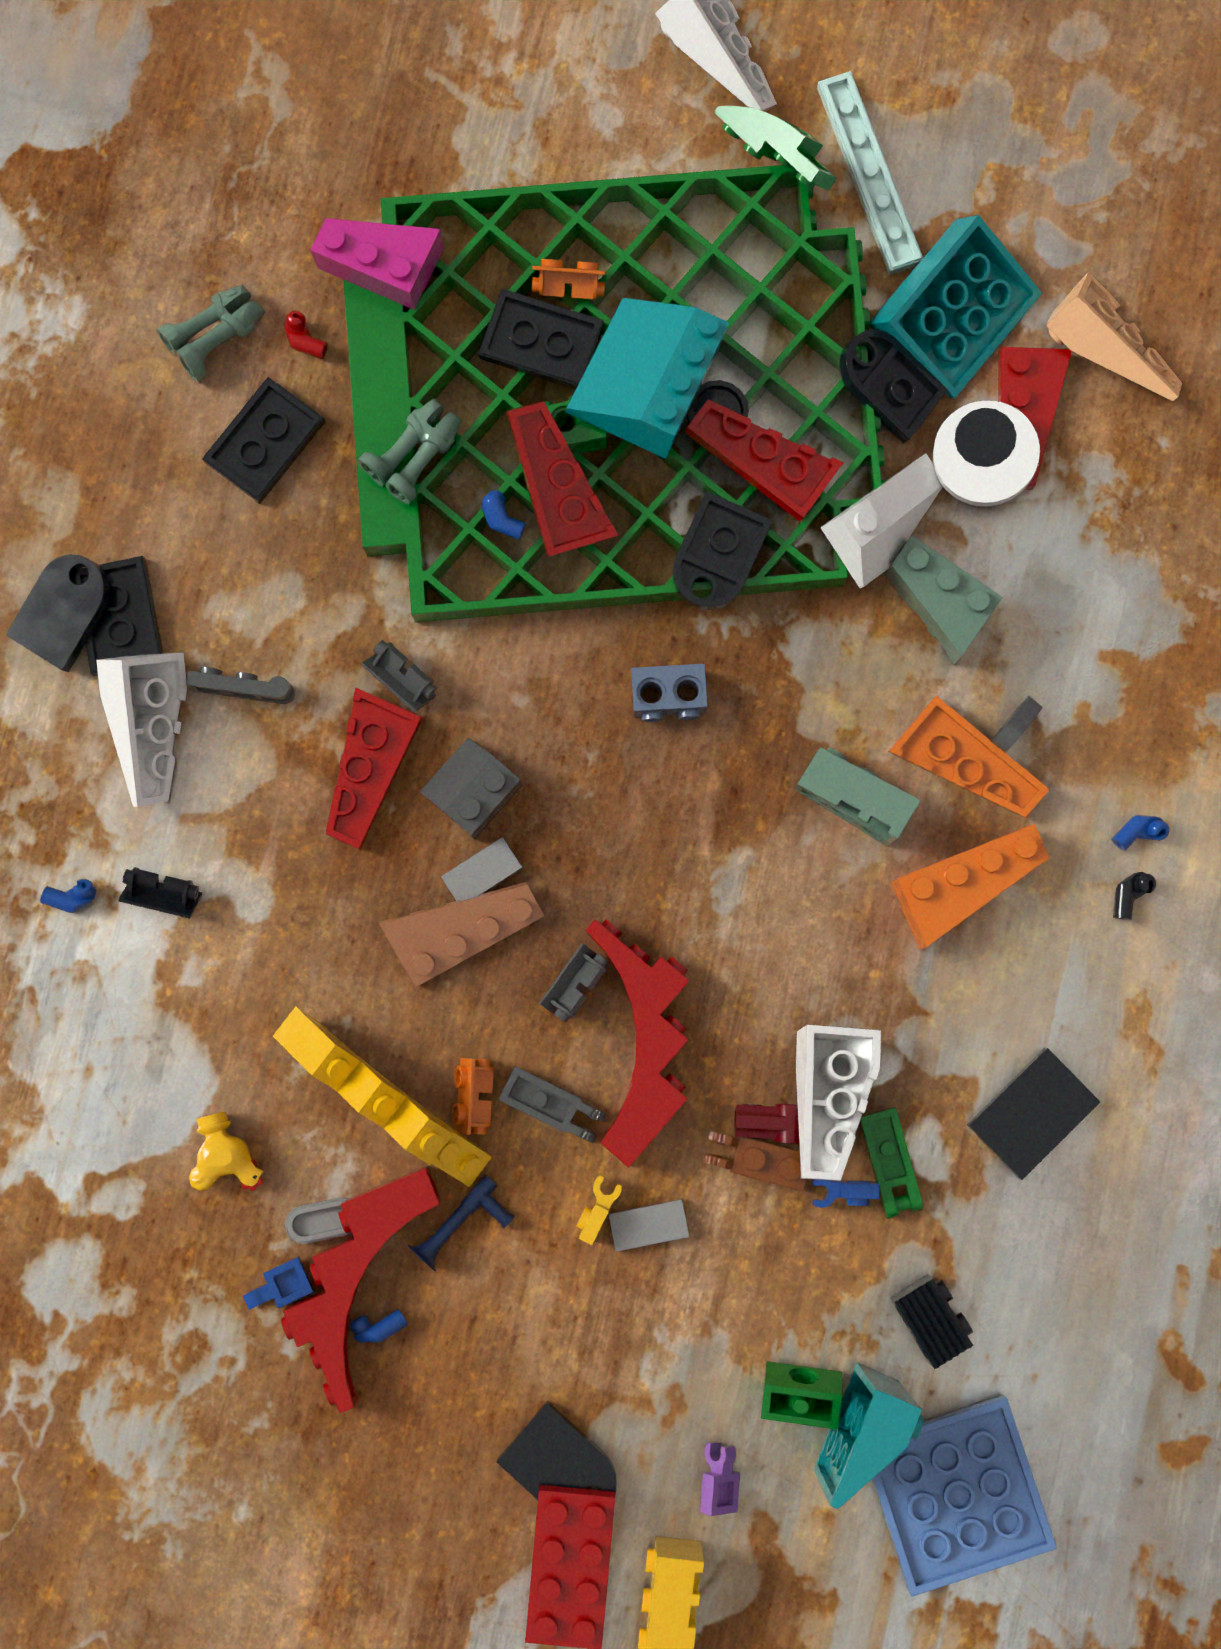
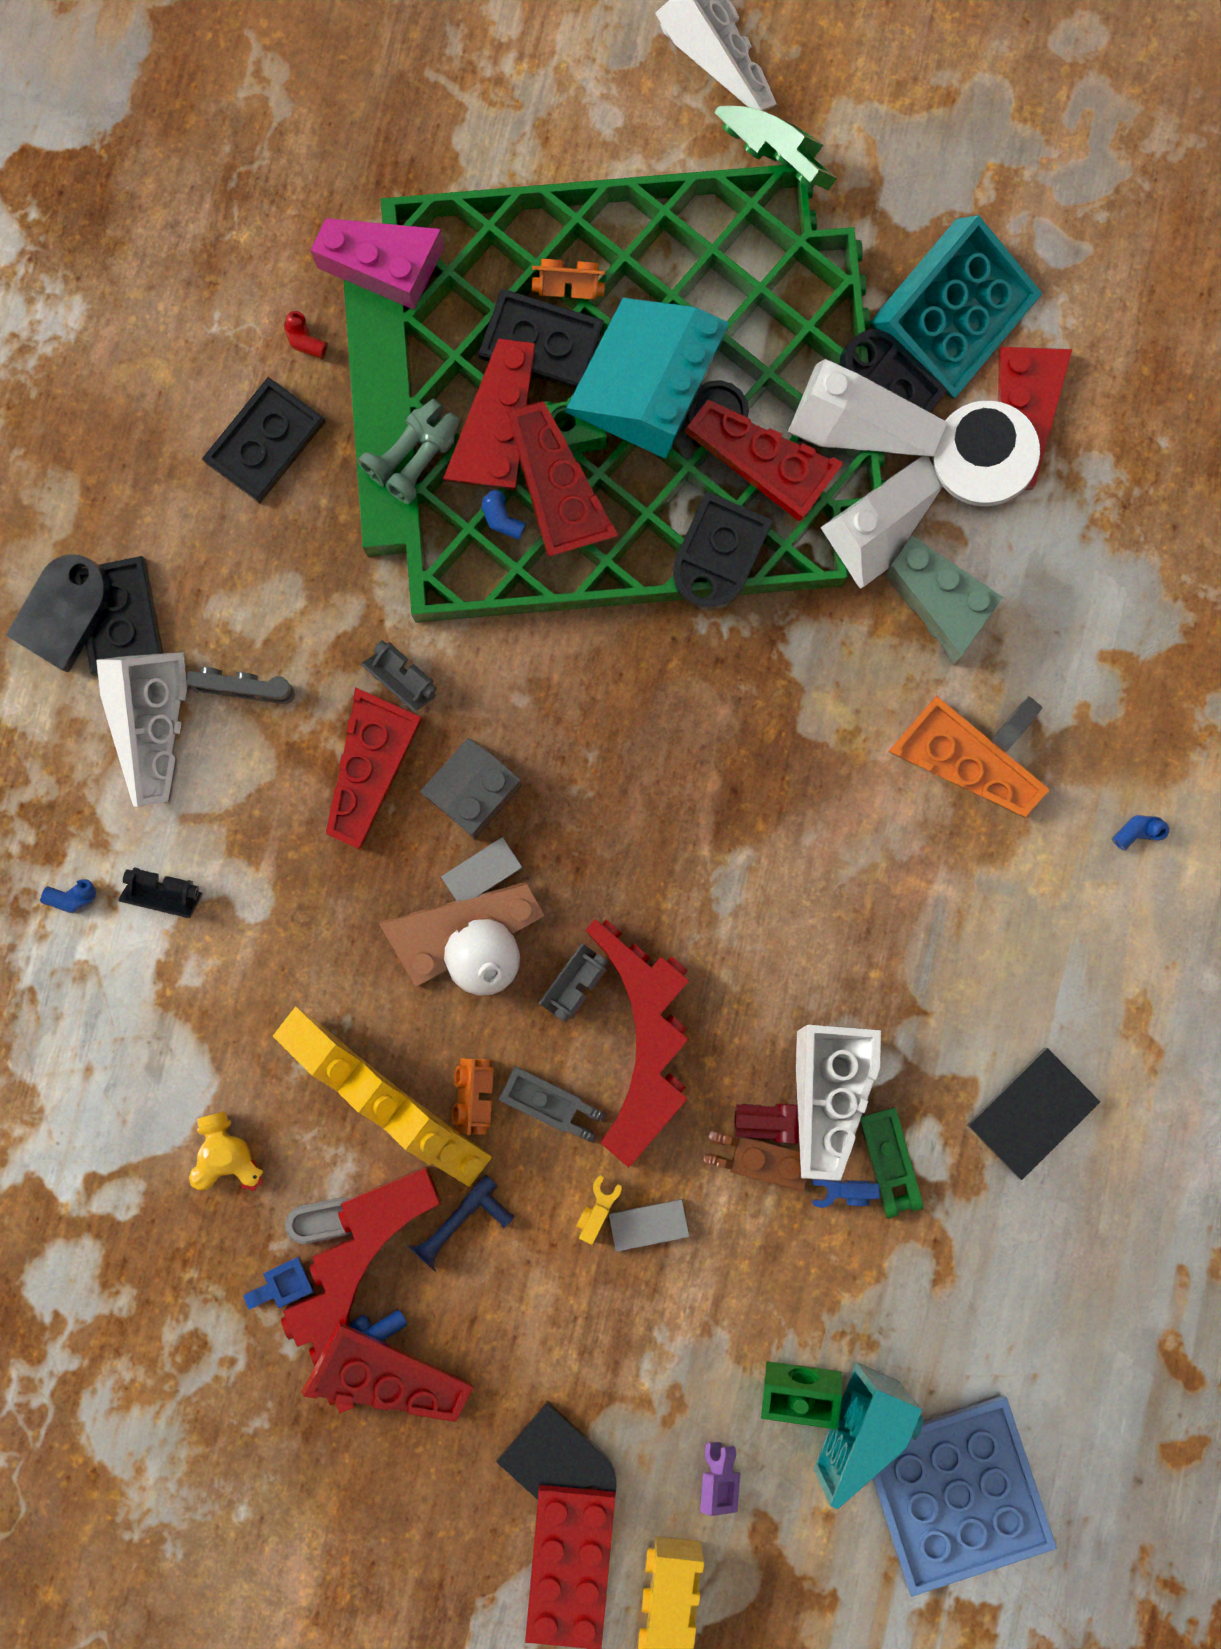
(236, 319): sand green piece -> none
(379, 1375): none -> red wing
(482, 957): none -> white cylinder
(486, 446): none -> red wing
(667, 681): sand blue brick -> none
(857, 796): sand green wedge -> none
(858, 414): none -> white wedge
(870, 173): light aqua tile -> none
(931, 1320): black brick -> none
(958, 886): orange wedge -> none
(1093, 329): light nougat wedge -> none
(1130, 890): black arm -> none

